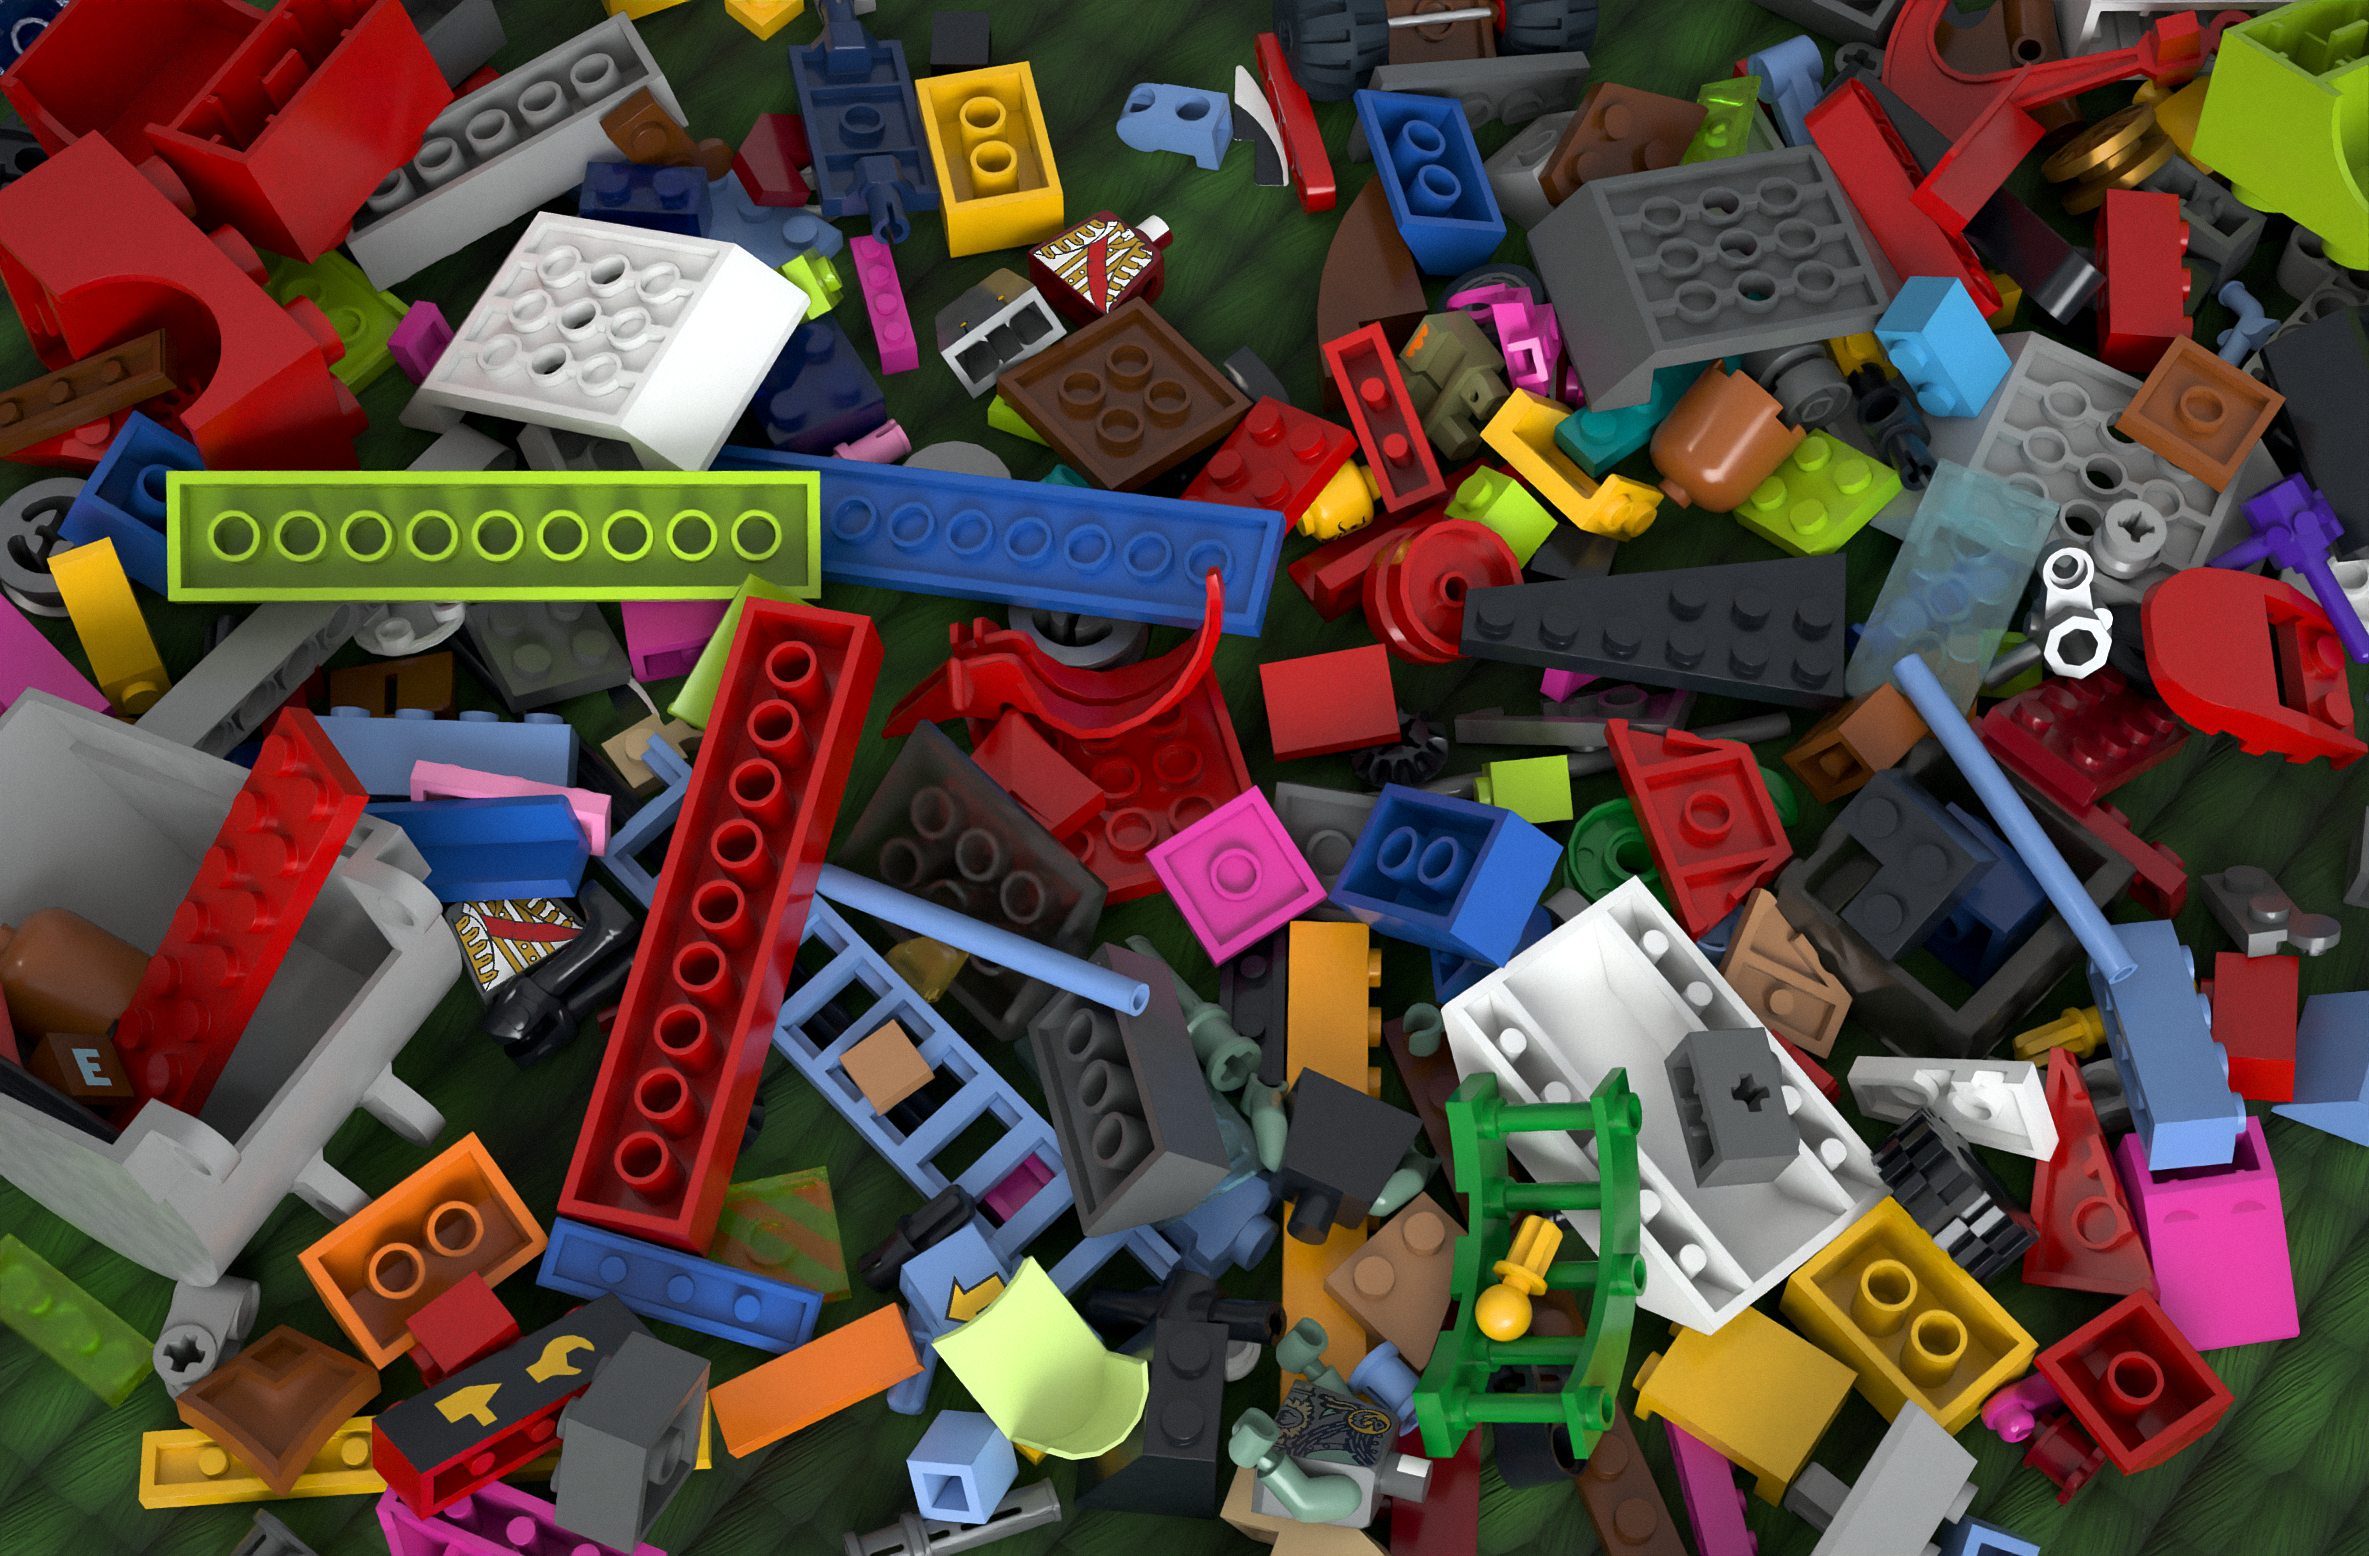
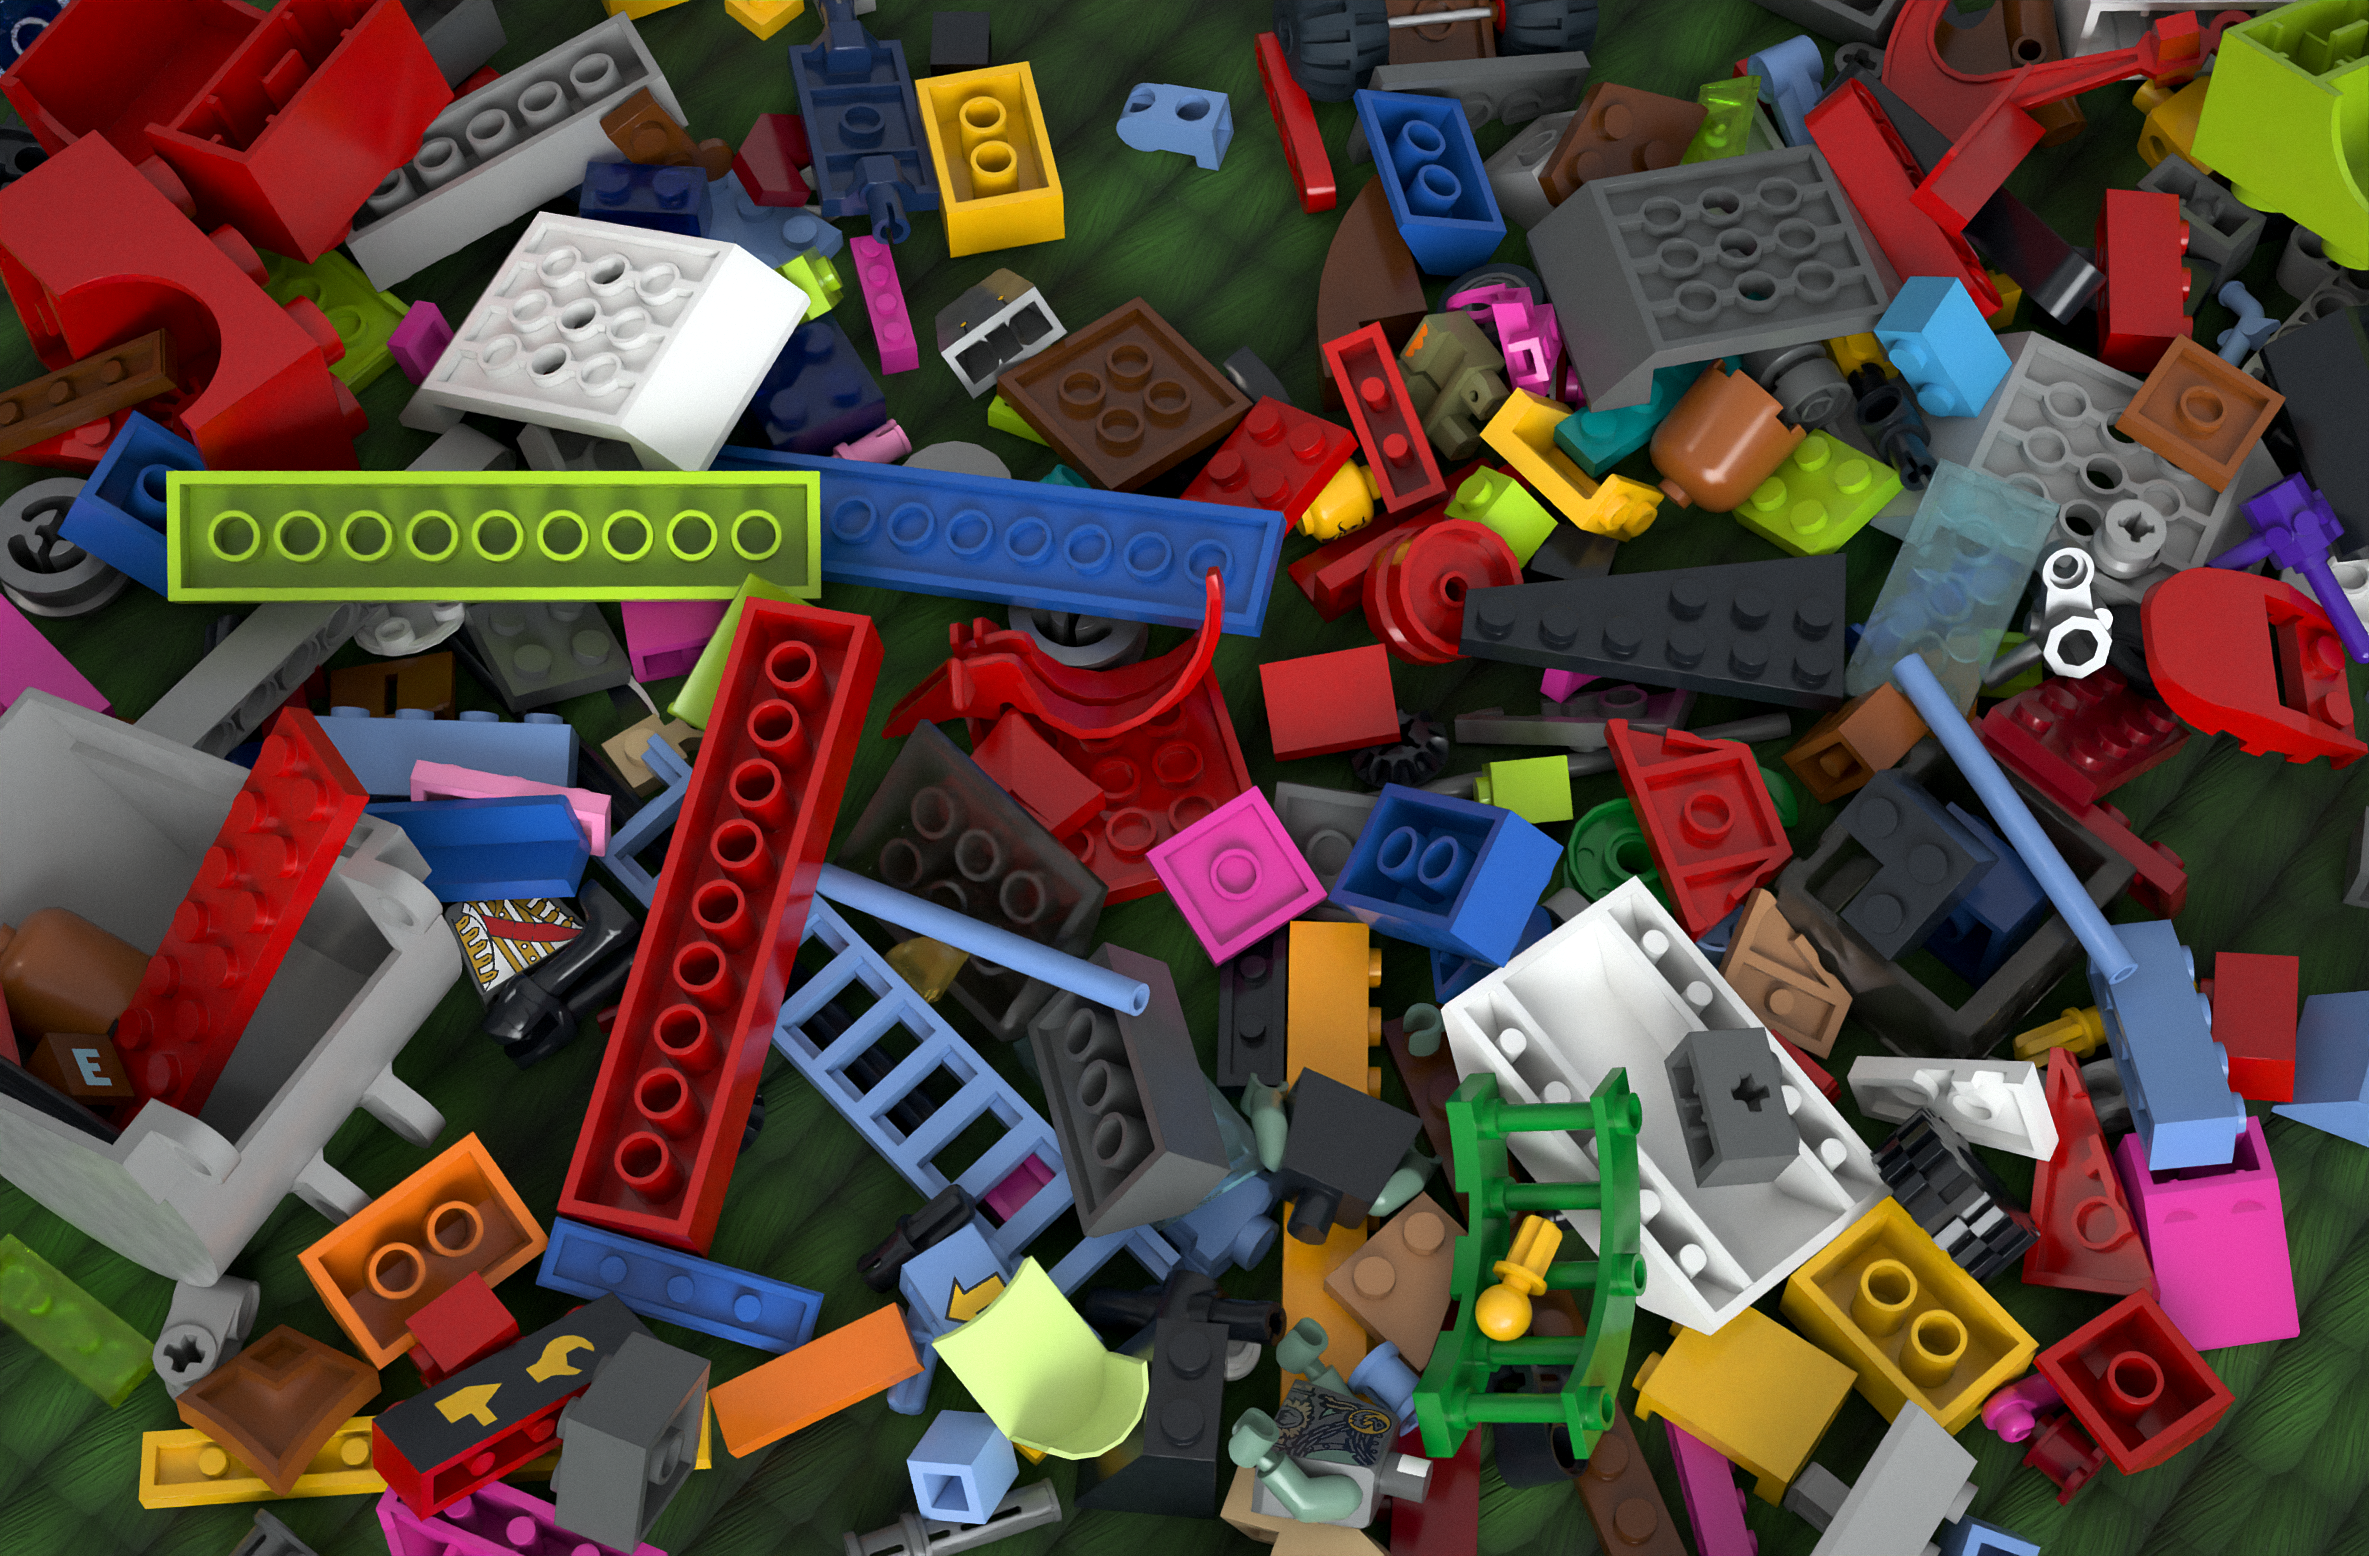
(111, 626): yellow slope -> none
(784, 1232): clear neon green tile -> none
(886, 1067): medium nougat tile -> none
(1100, 266): torso -> none
(1216, 1044): sand green pin -> none
(1256, 123): sticker -> none
(2108, 157): pearl gold wheel -> none
(2262, 915): dark grey hinge -> none

